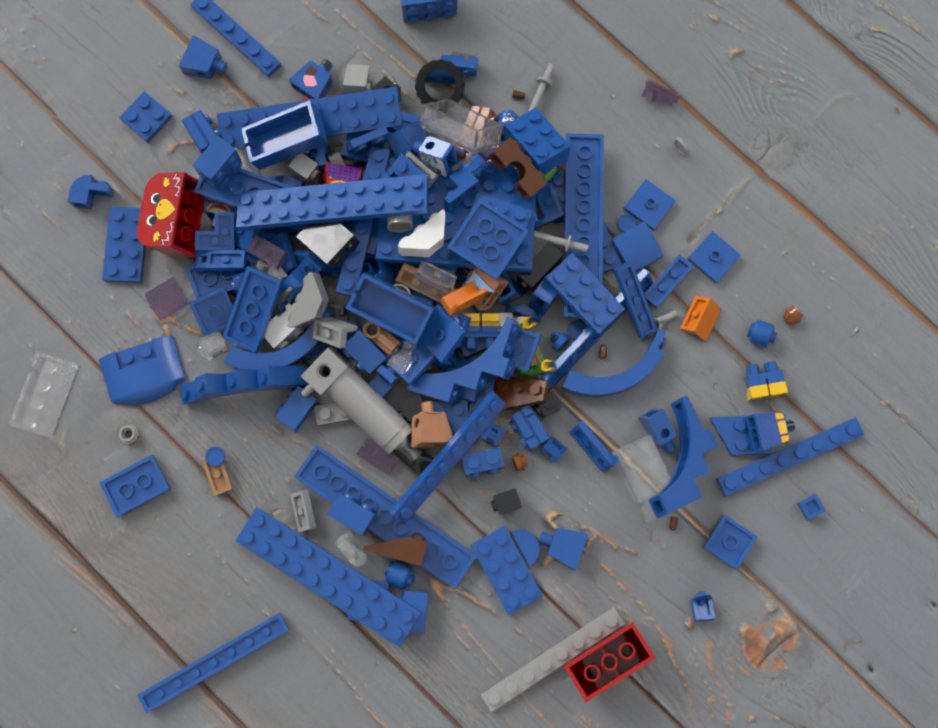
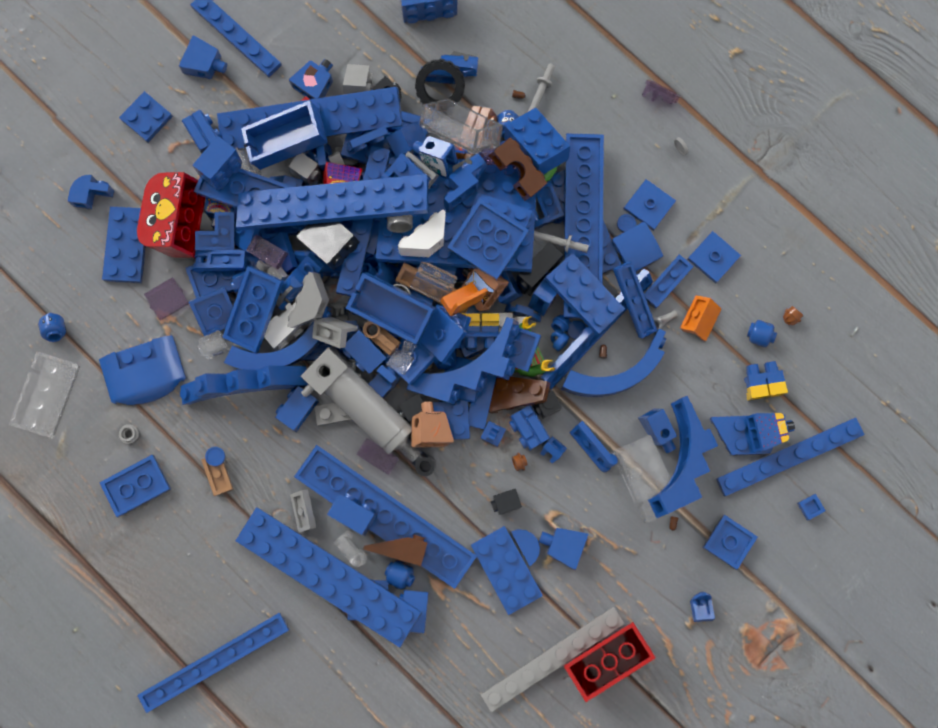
(52, 327): none -> blue head
(448, 457): blue plate -> none
(482, 462): blue brick -> none
(560, 324): none -> blue plate

